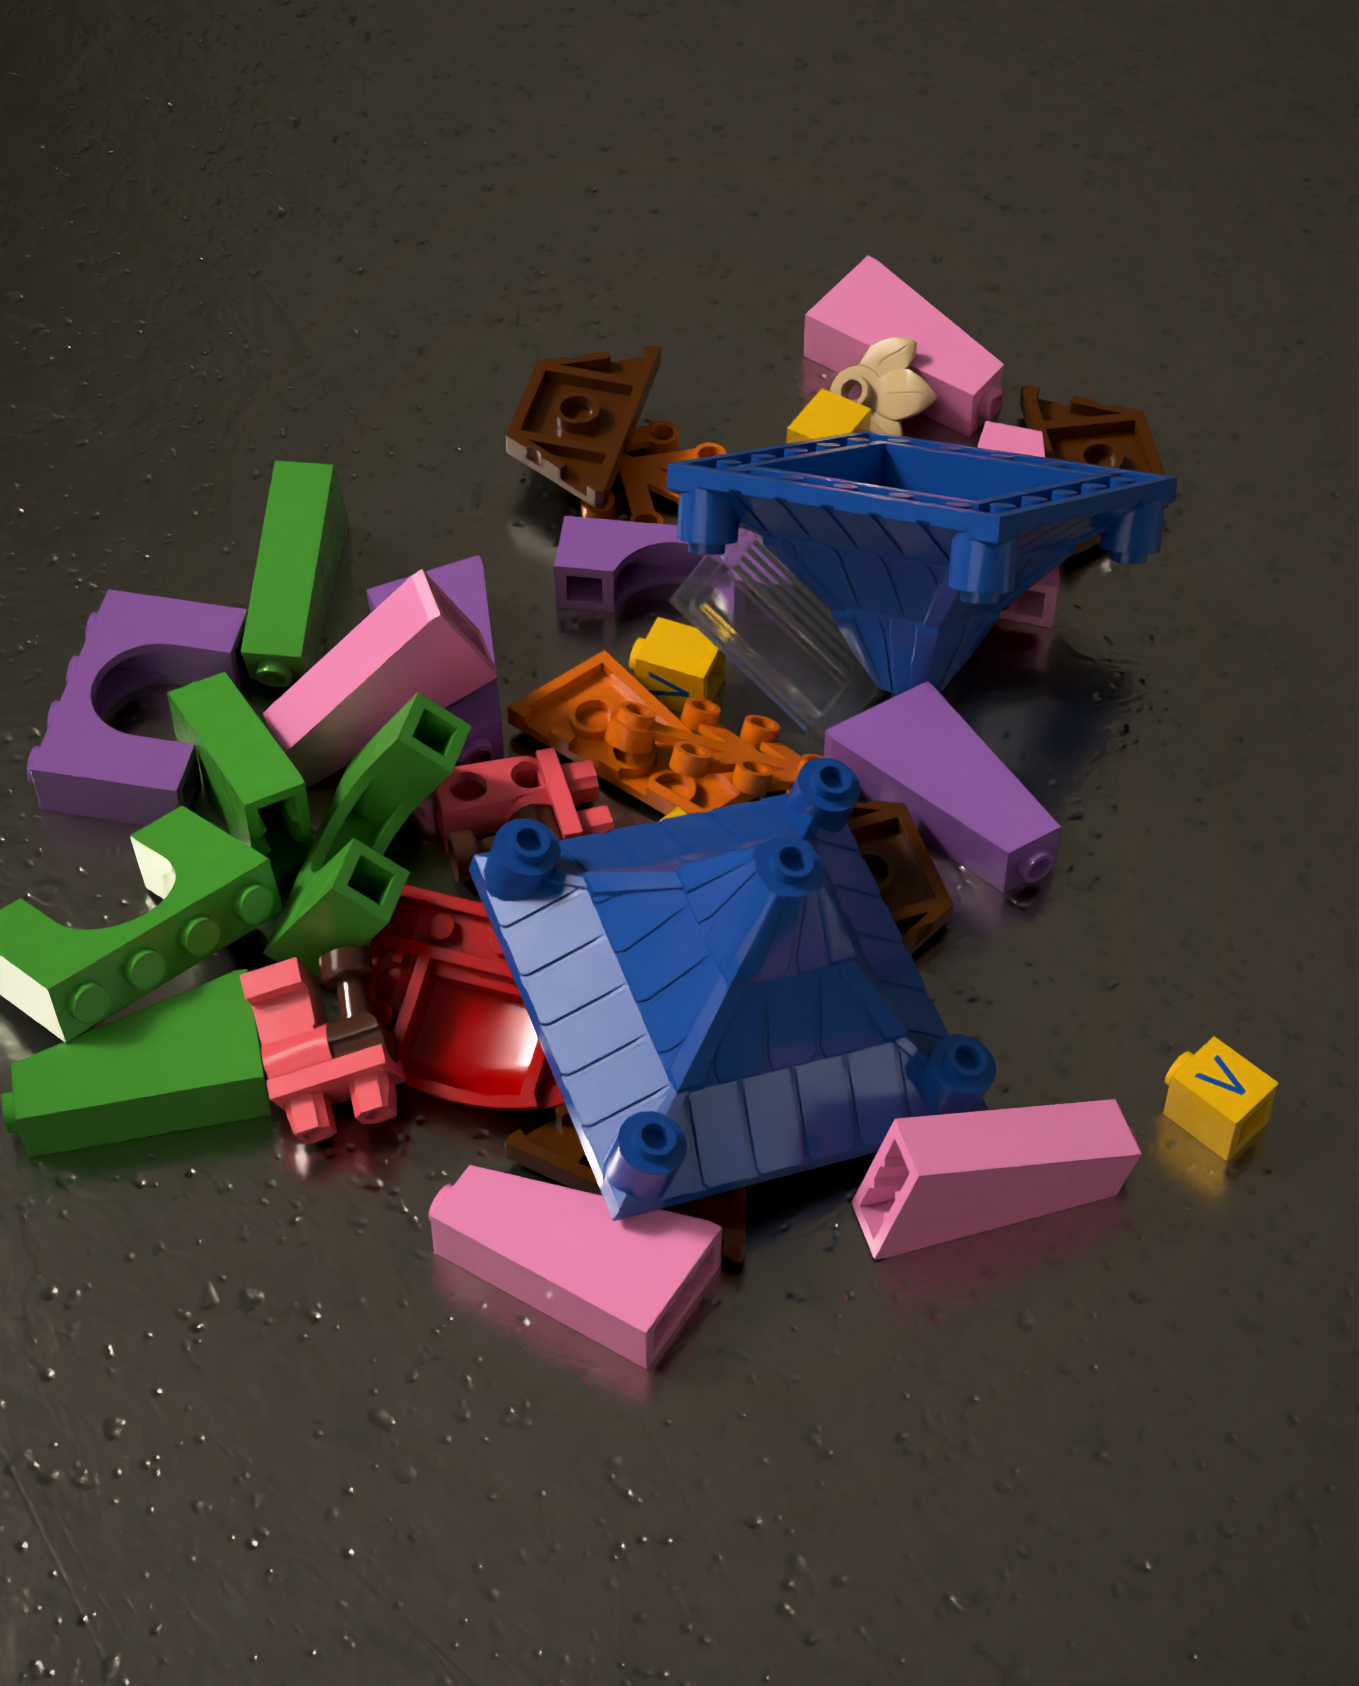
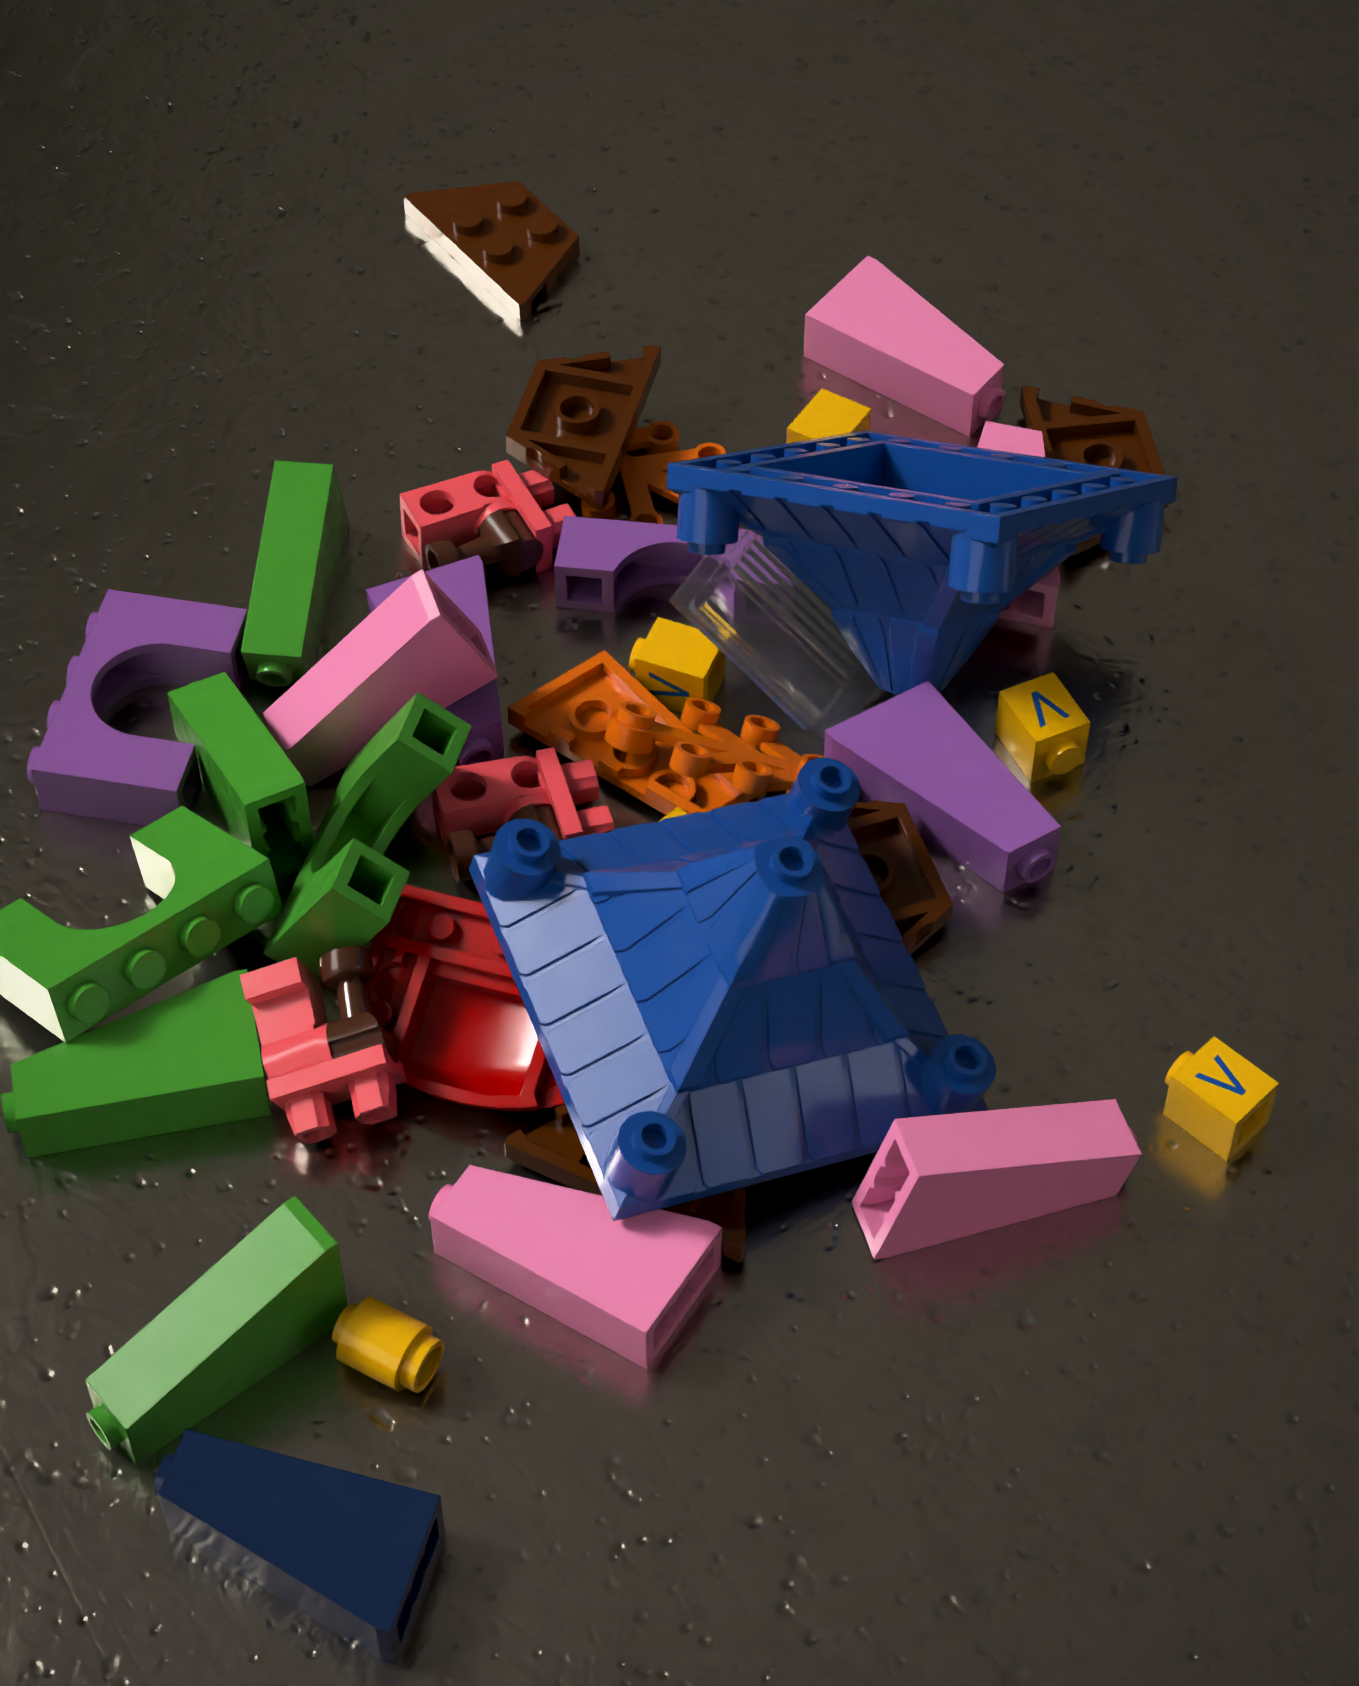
(221, 1334): none -> bright green slope
(308, 1533): none -> dark blue slope
(387, 1345): none -> yellow brick
(491, 506): none -> coral hips
(498, 238): none -> reddish brown wing
(887, 384): tan plate -> none
(1042, 727): none -> yellow brick

